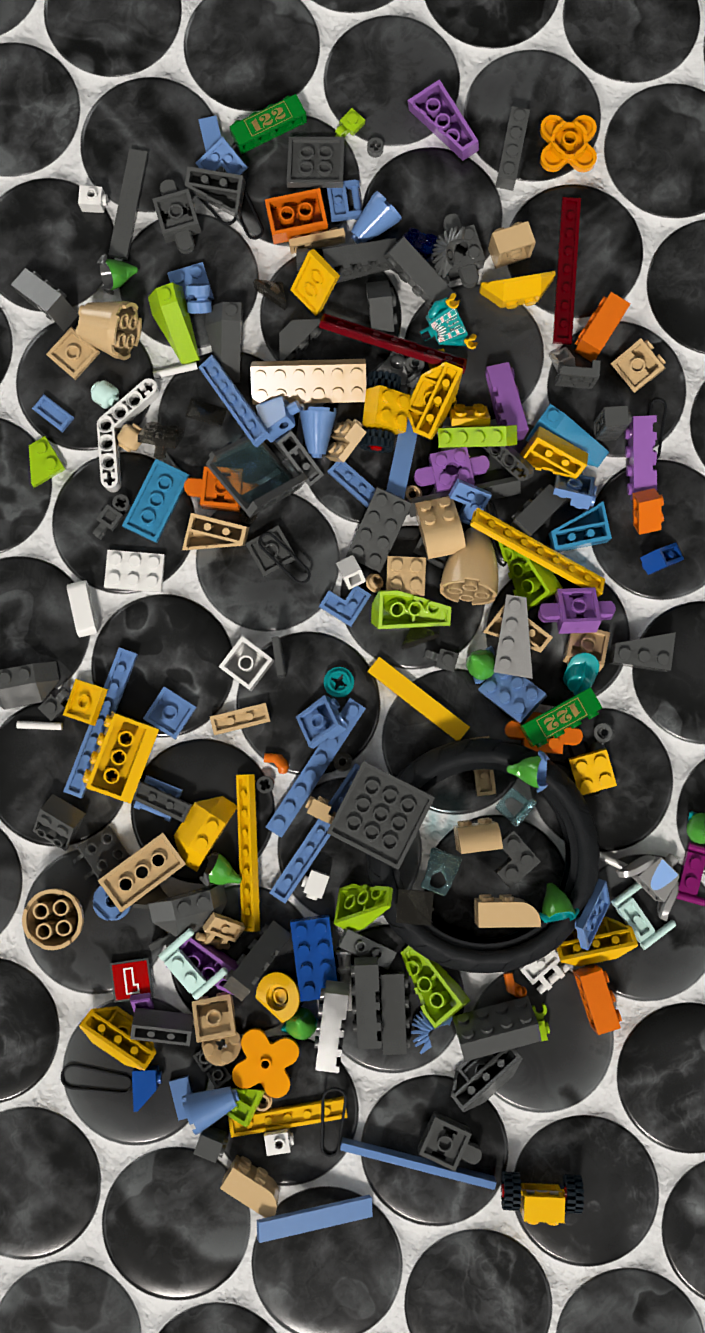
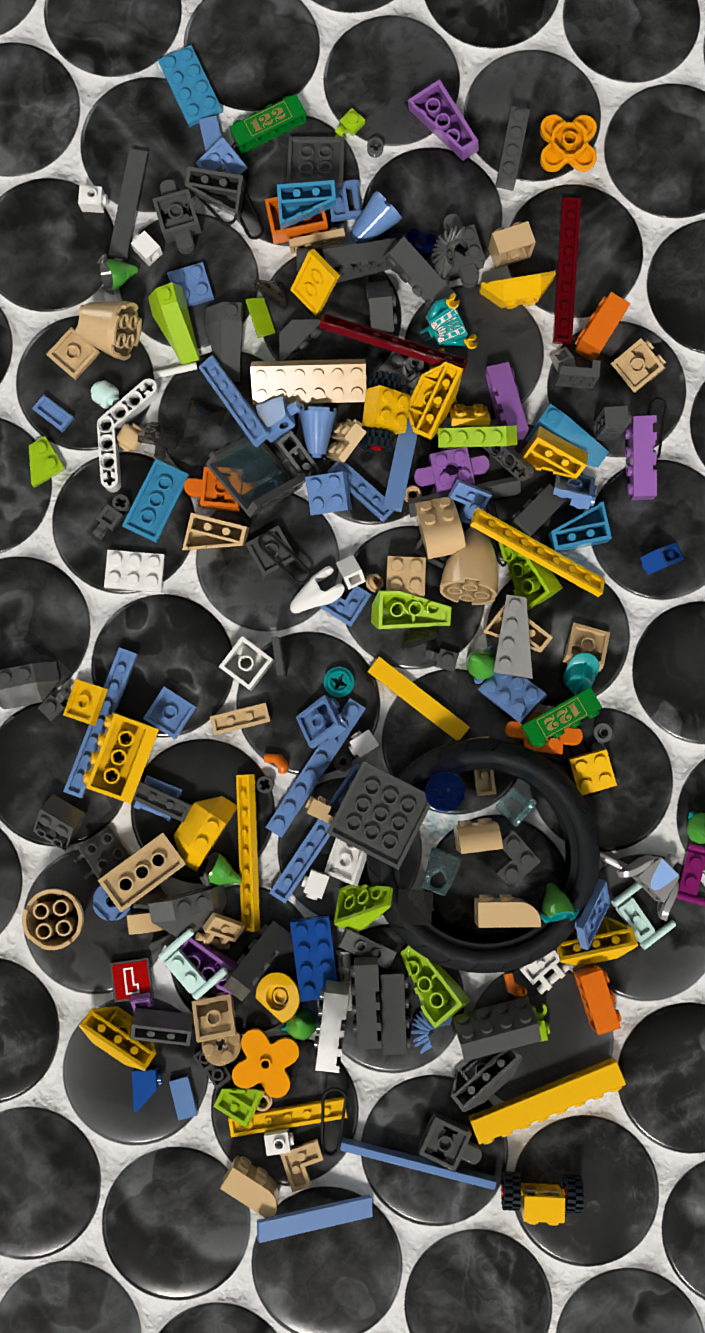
(39, 725): white piece -> none
(45, 298): wedge -> none
(82, 608): white beam -> none
(97, 1070): black piece -> none
(141, 923): none -> tan slope
(146, 248): none -> white brick
(189, 85): none -> dark azure plate
(198, 298): medium blue wheel -> none
(209, 1106): medium blue cone -> none
(211, 1144): dark grey brick -> none
(260, 317): none -> lime slope
(296, 1163): none -> tan plate
(304, 200): none -> dark azure wedge
(311, 594): none -> white animal
(328, 493): none -> medium blue brick
(345, 862): none -> white plate
(362, 743): none -> white brick
(379, 529): dark grey plate -> none
(449, 800): none -> clear blue plate
(532, 771): bright green hat -> none
(547, 1100): none -> yellow brick
(575, 602): medium lavender brick -> none
(645, 653): dark grey wedge -> none
(647, 511): orange brick -> none

